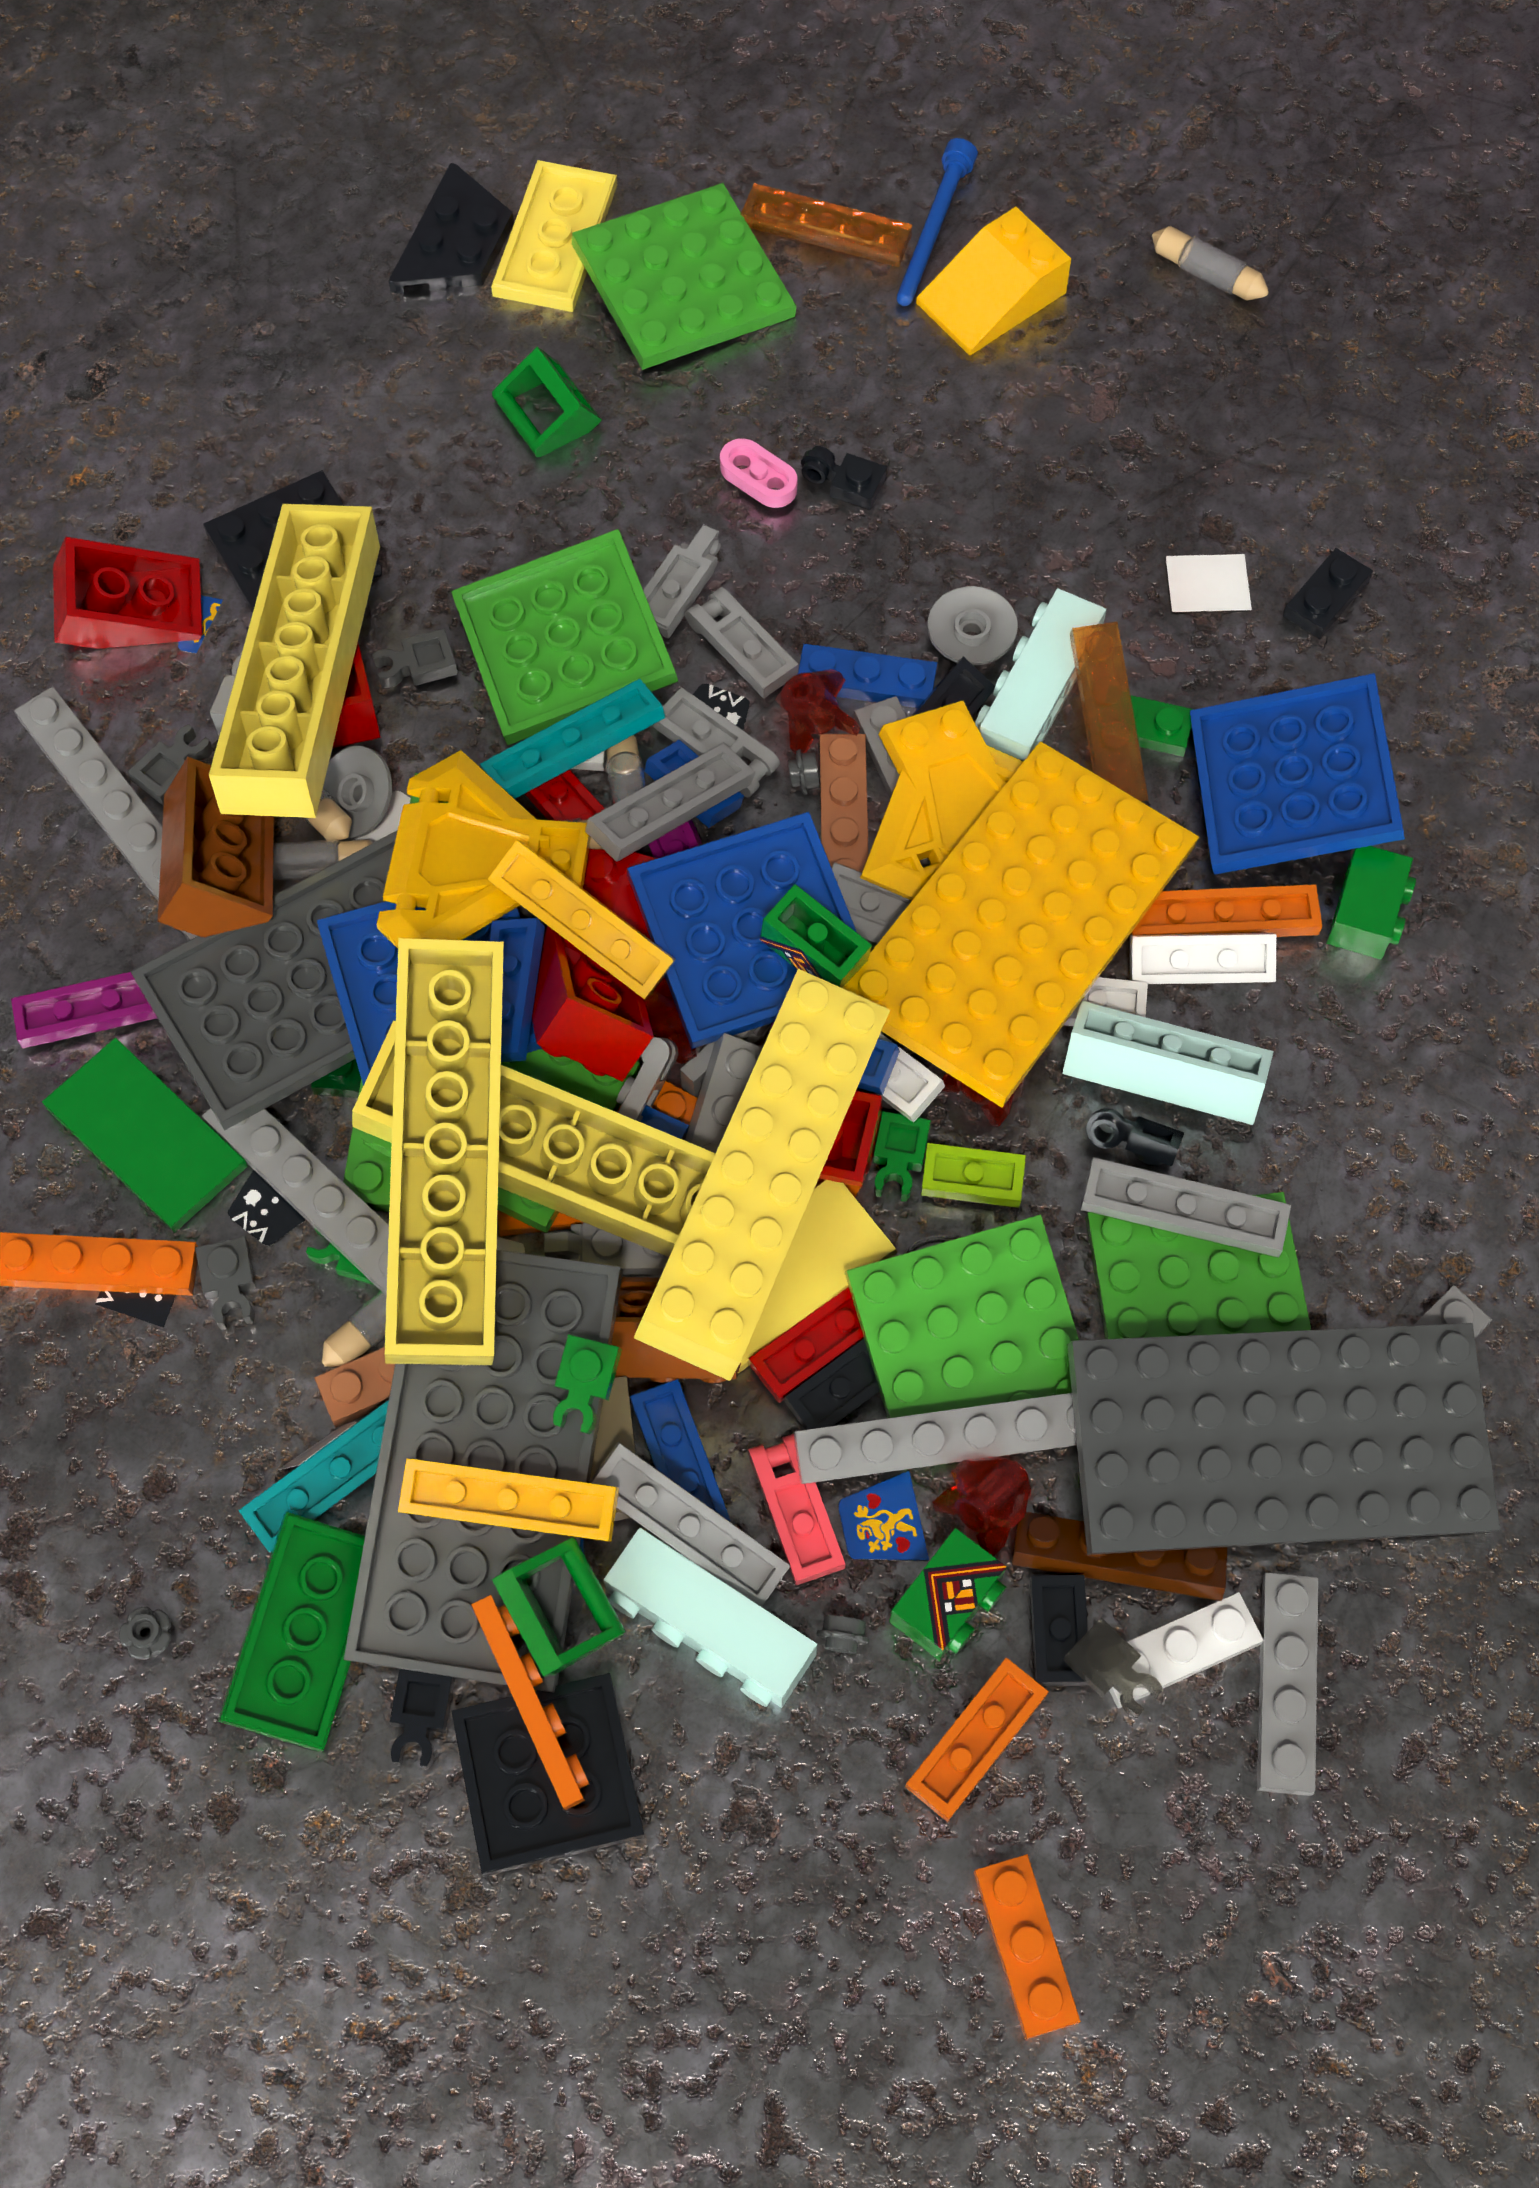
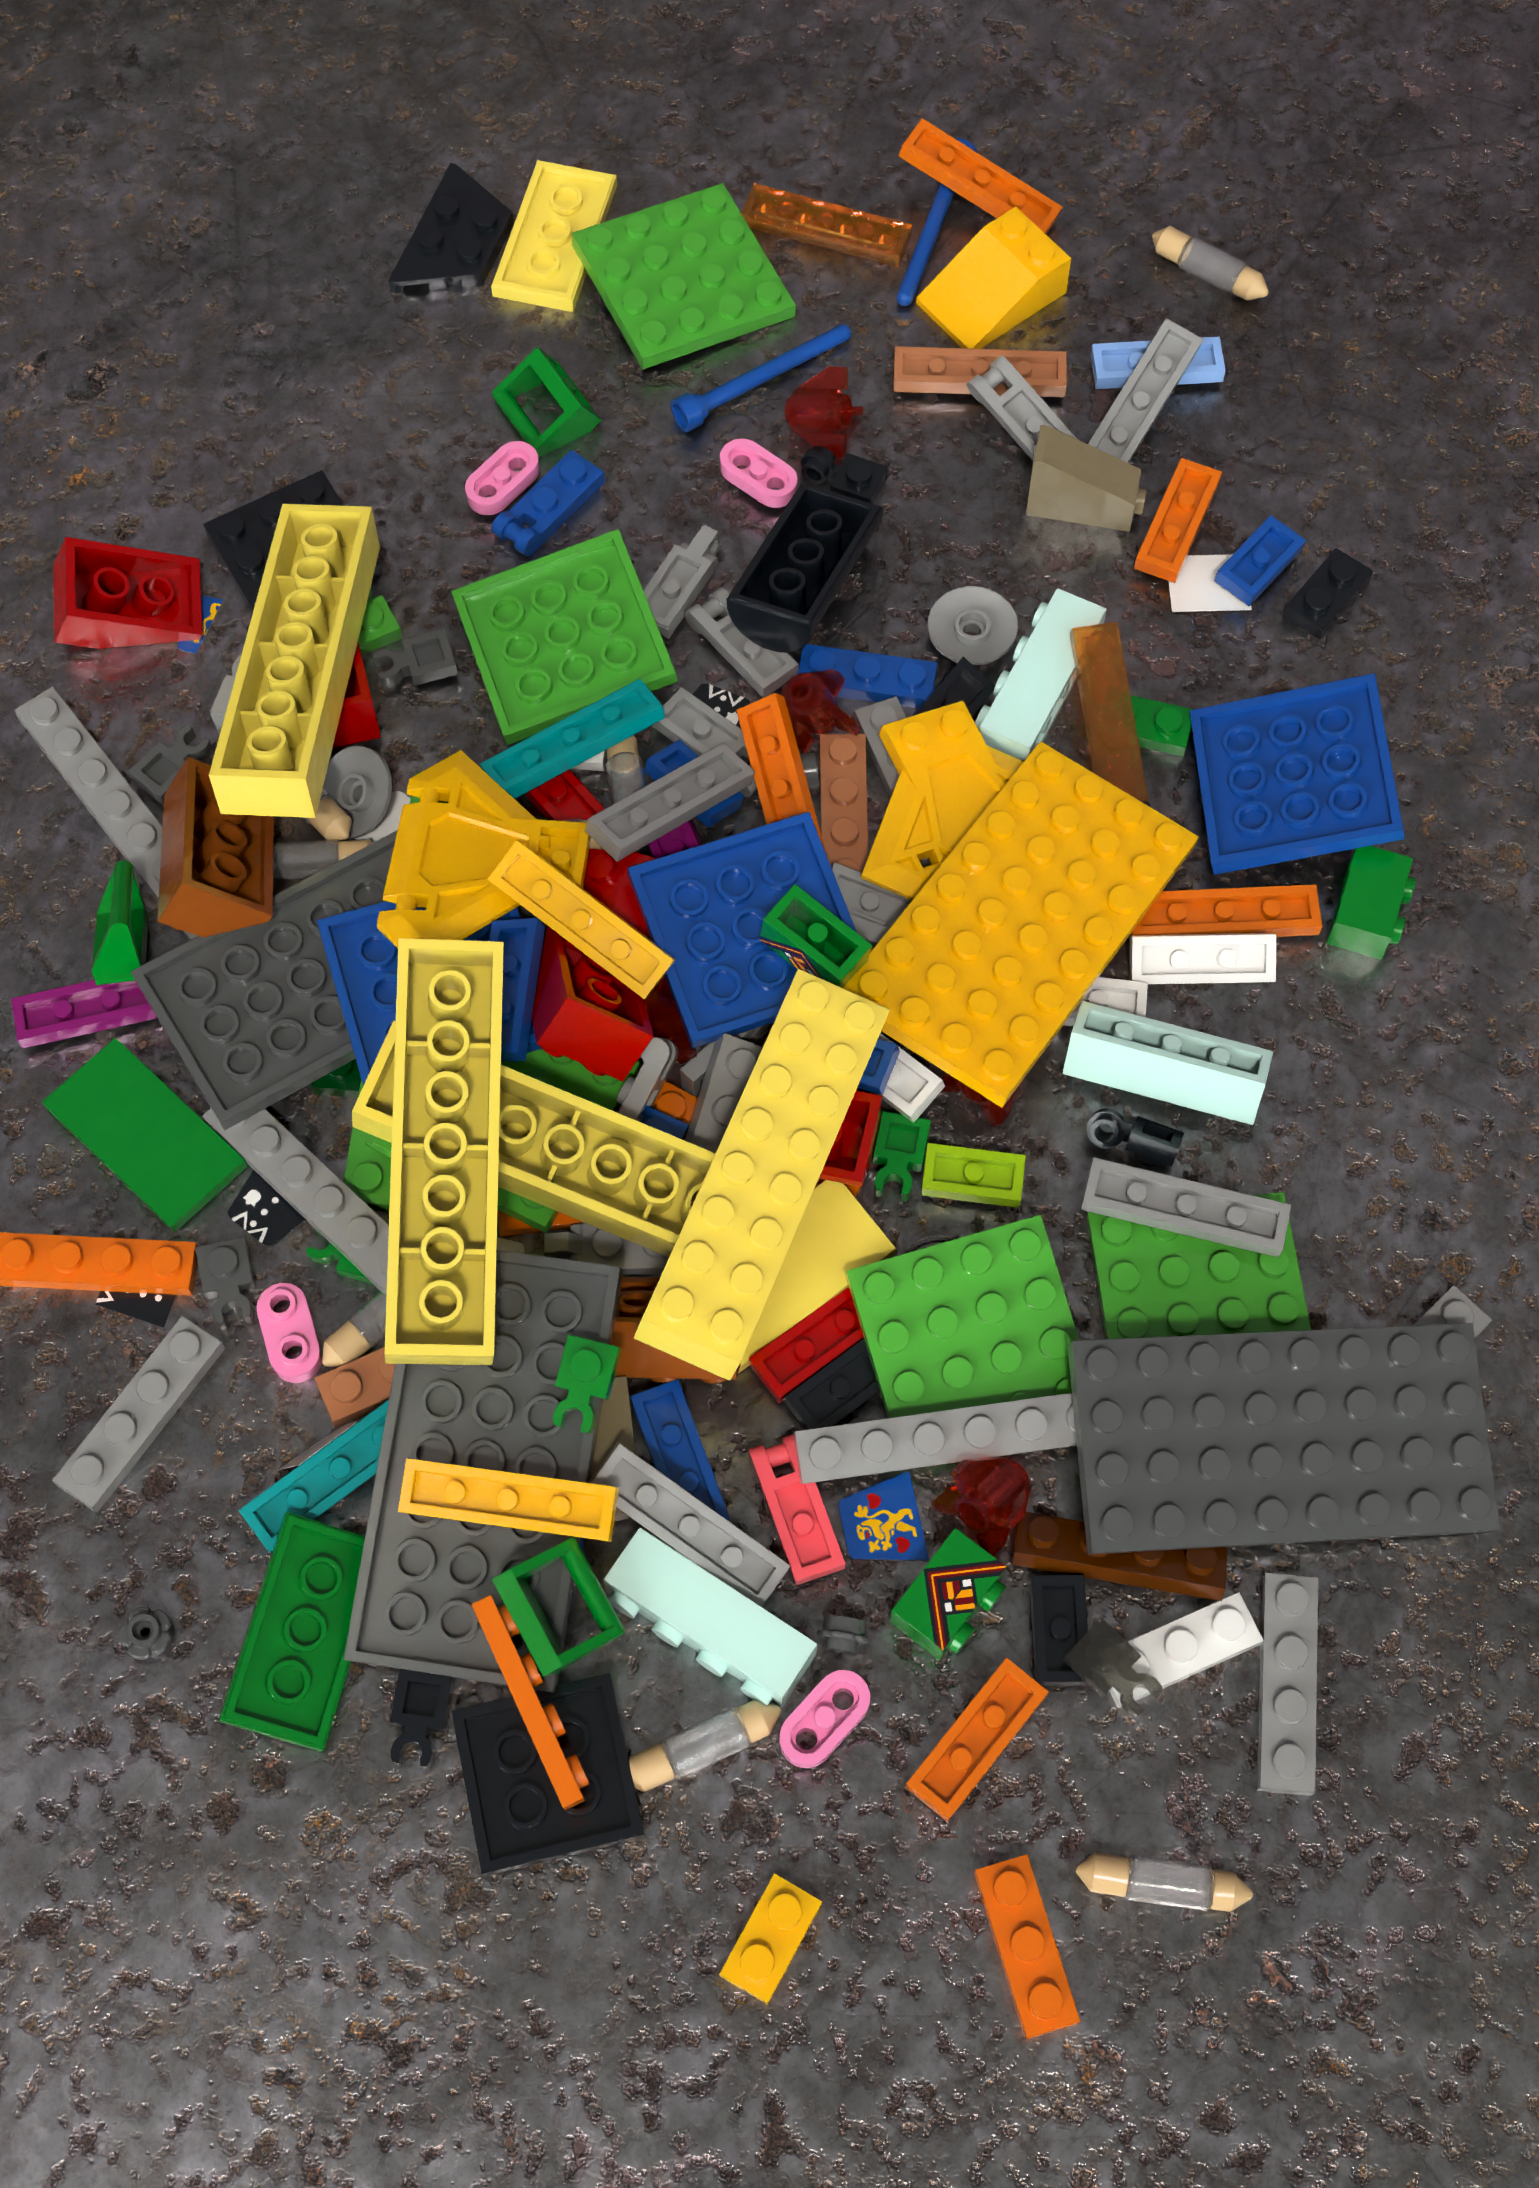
(120, 928): none -> green tile
(139, 1414): none -> light grey plate
(287, 1330): none -> bright pink plate
(378, 625): none -> bright green plate
(498, 479): none -> bright pink plate
(549, 503): none -> blue plate
(691, 410): none -> blue piece
(702, 1744): none -> piece
(770, 1939): none -> yellow plate
(776, 760): none -> orange plate
(801, 567): none -> black brick
(821, 411): none -> clear red brick
(823, 1719): none -> bright pink plate
(951, 368): none -> nougat plate
(975, 176): none -> orange plate
(1019, 408): none -> light grey plate
(1082, 483): none -> dark tan slope
(1116, 361): none -> light blue plate
(1146, 391): none -> light grey plate
(1163, 1882): none -> piece
(1178, 520): none -> orange plate
(1259, 560): none -> blue plate

